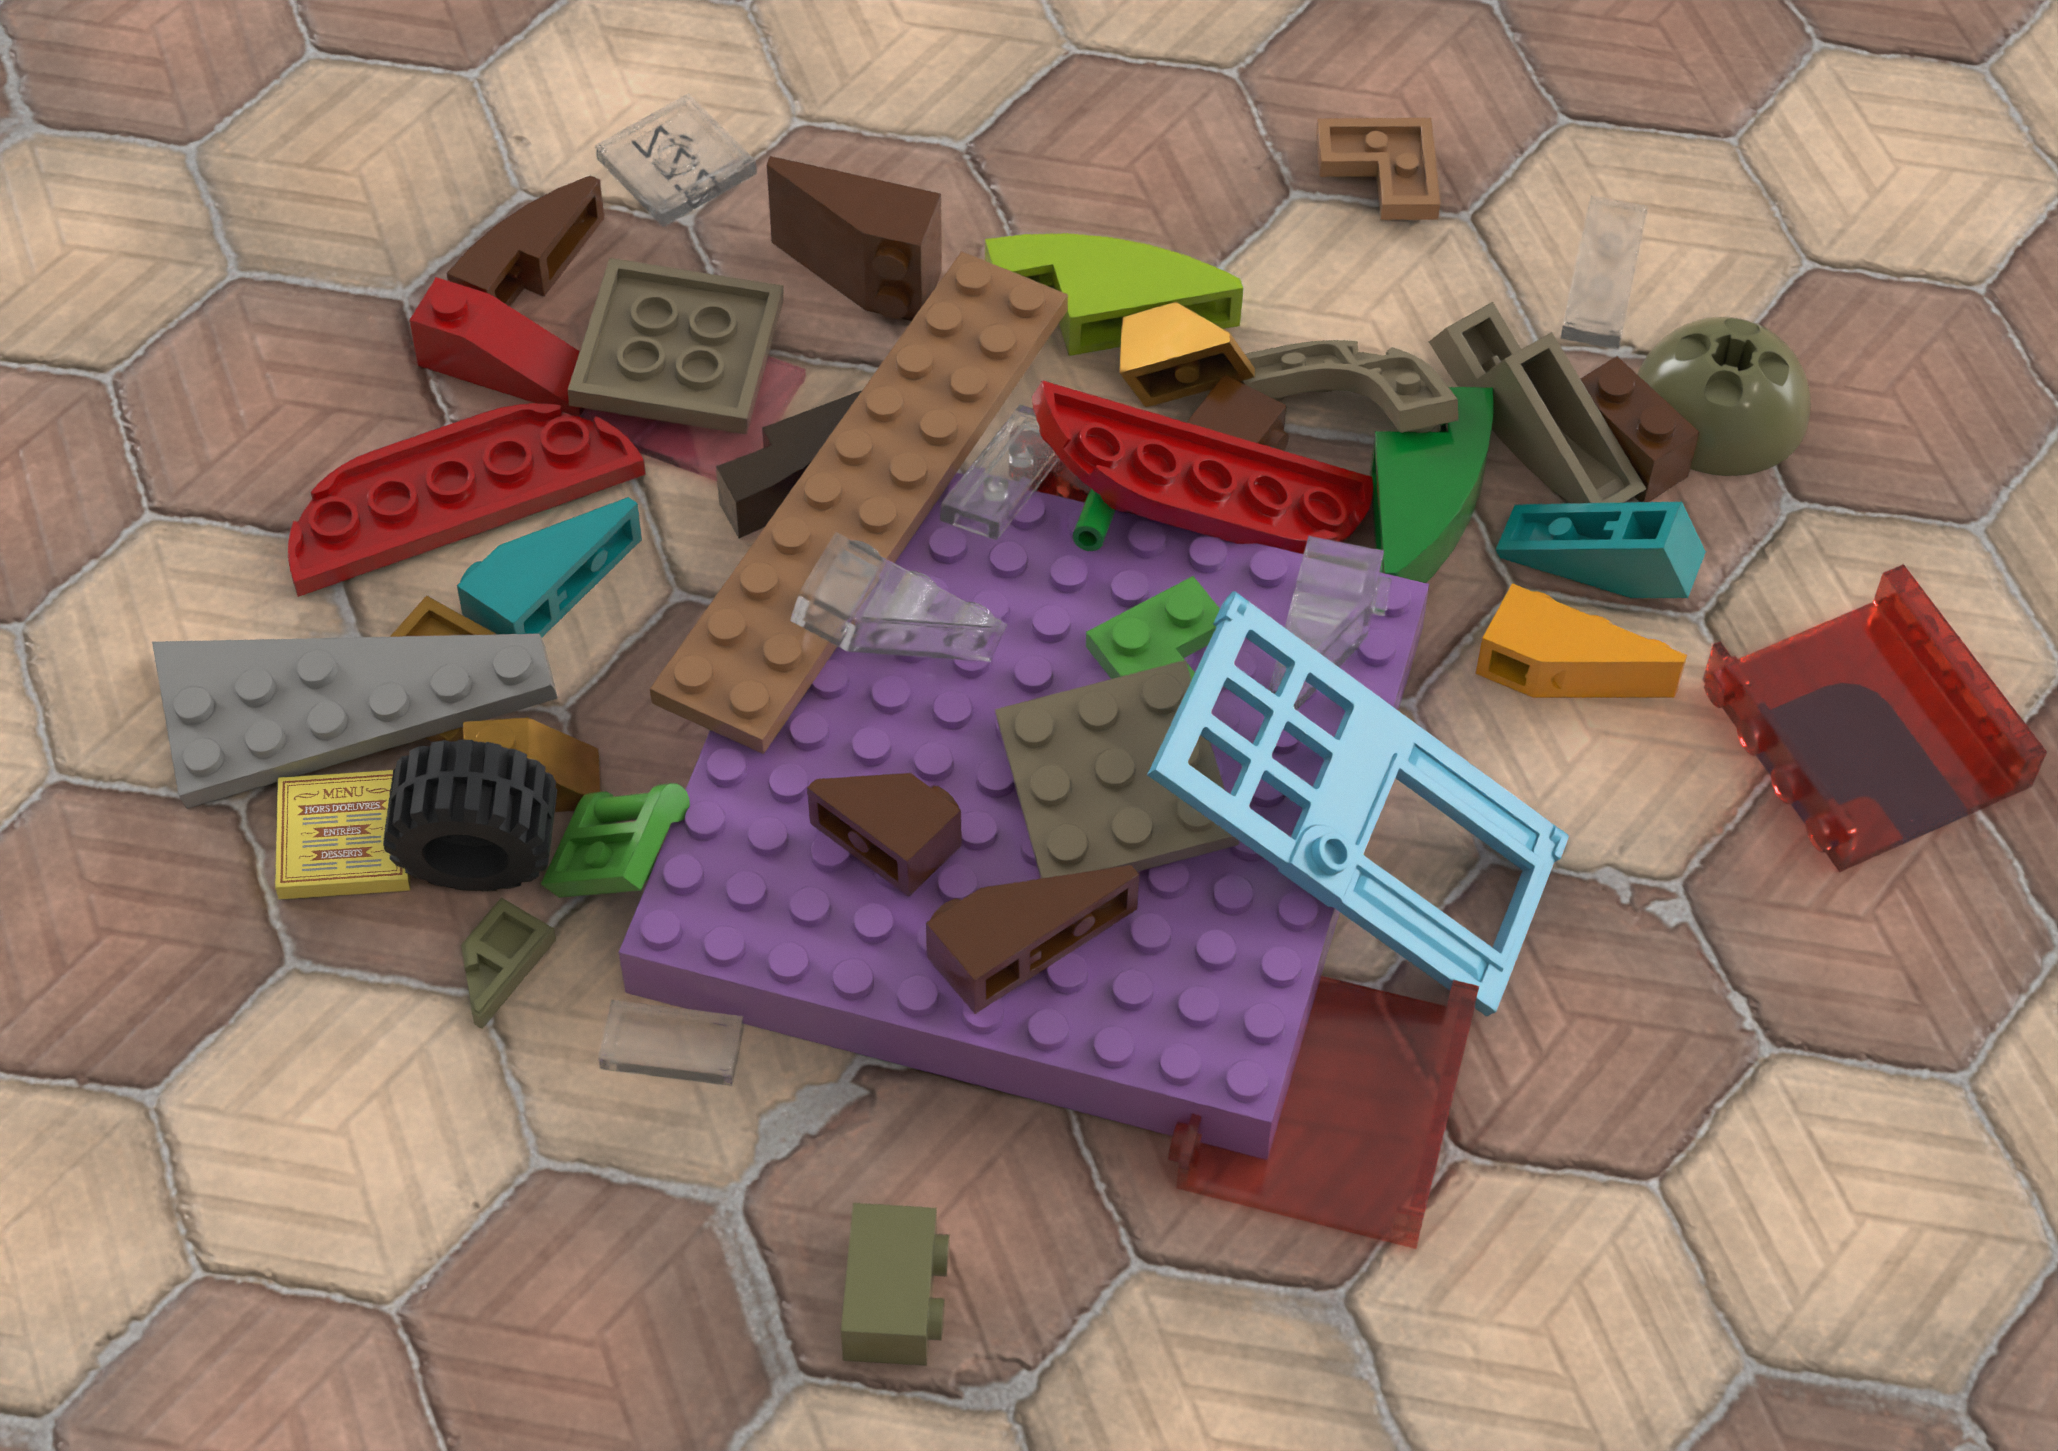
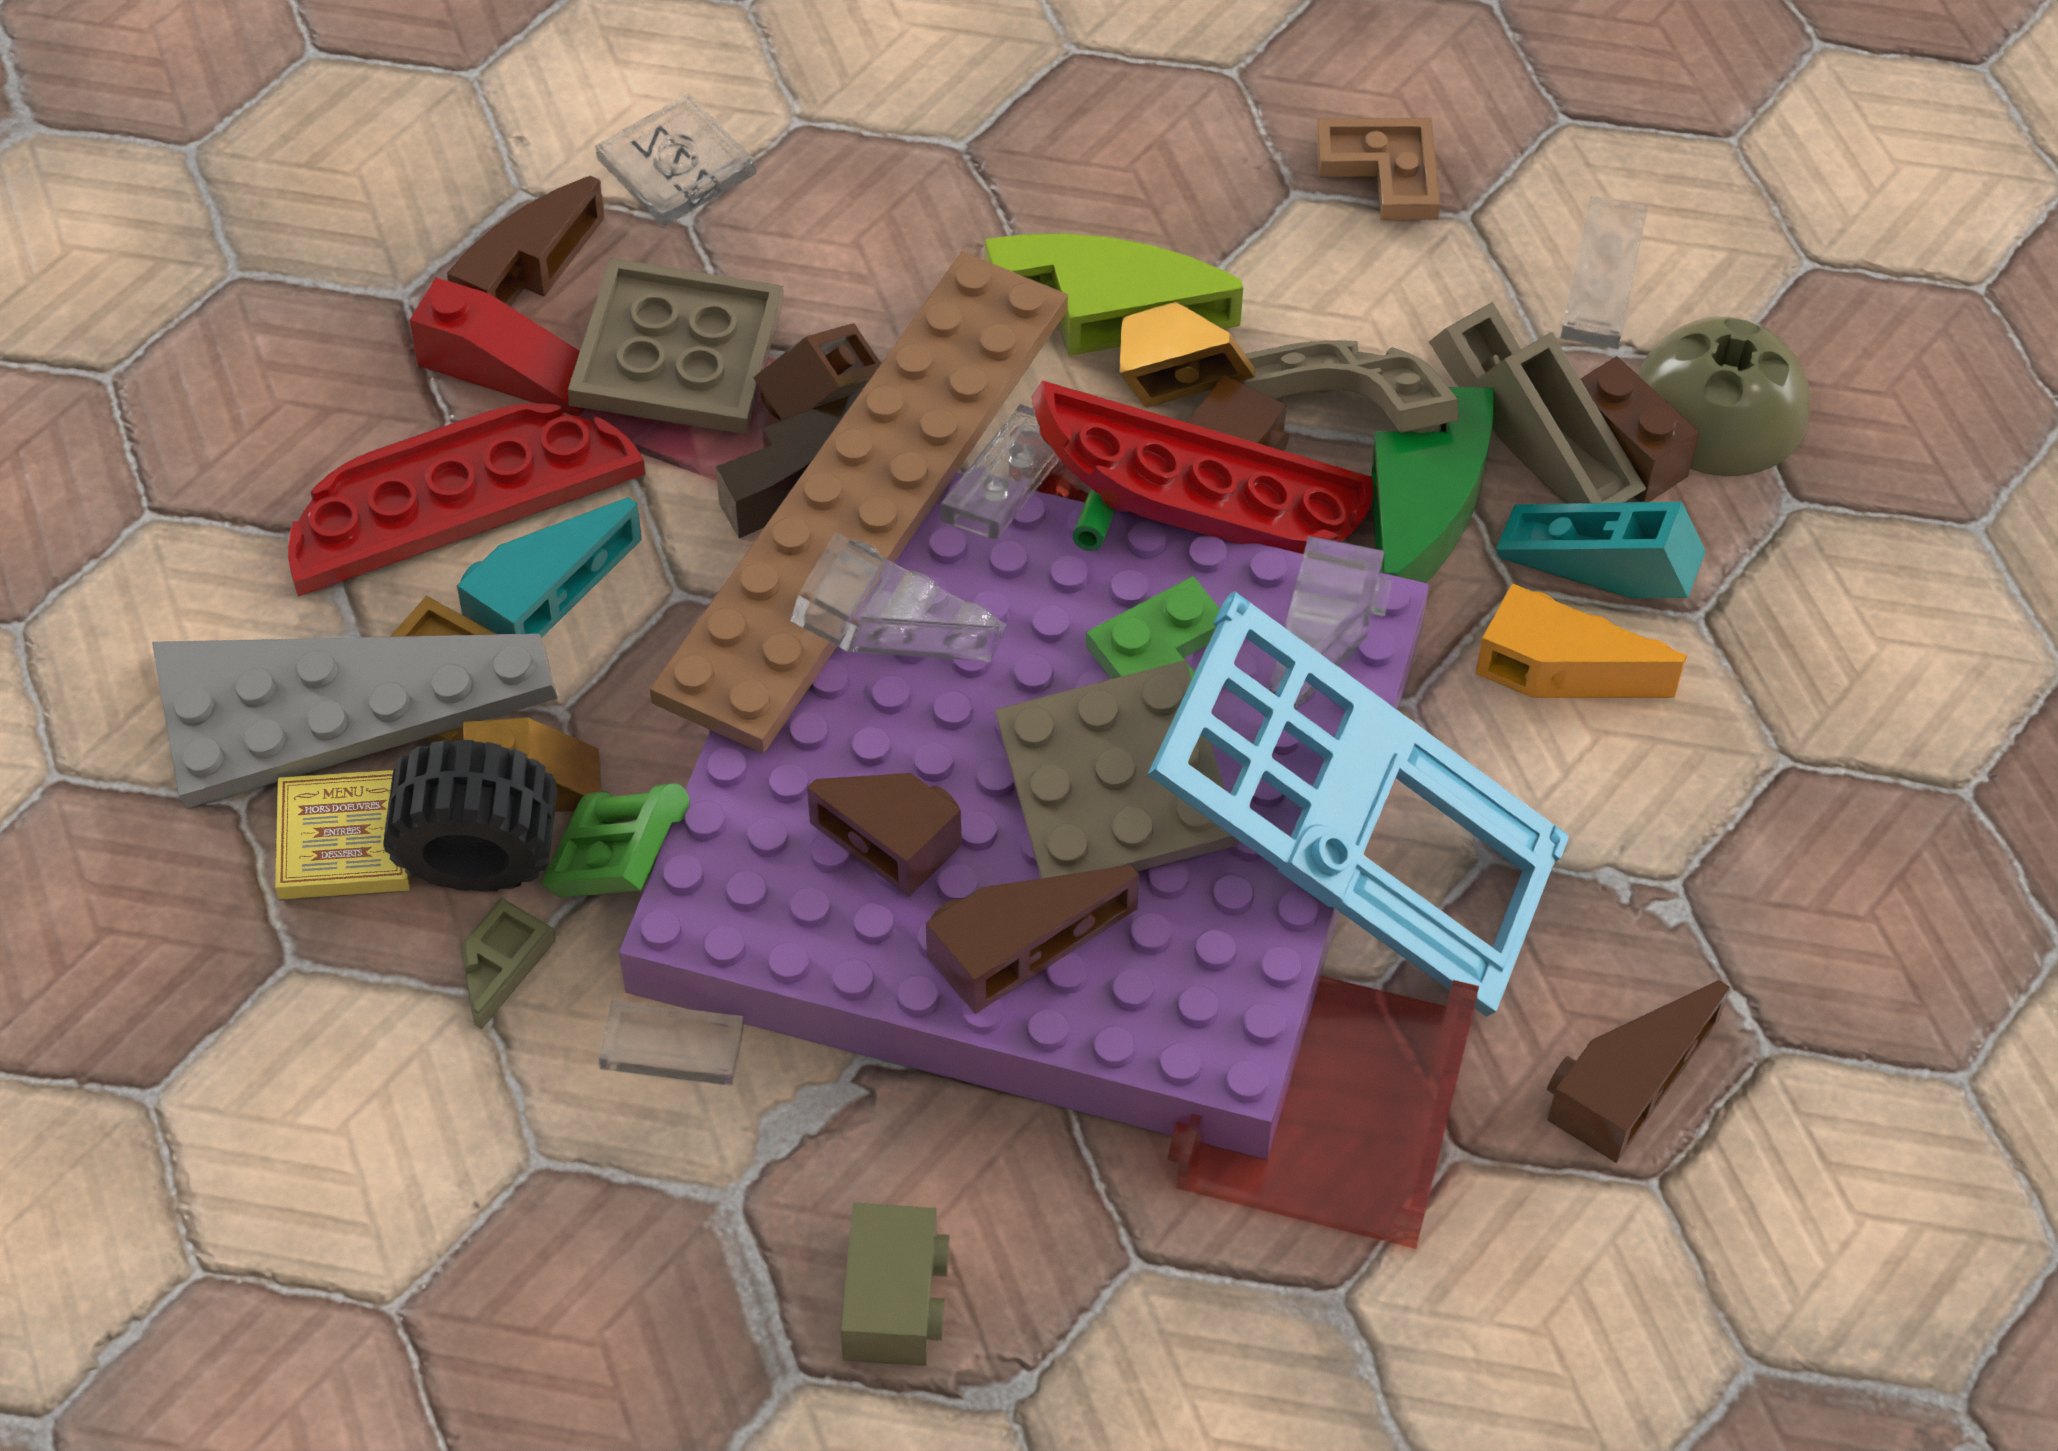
(817, 371): none -> reddish brown slope
(858, 234): reddish brown slope -> none
(1629, 1071): none -> reddish brown slope
(1876, 724): clear red panel -> none

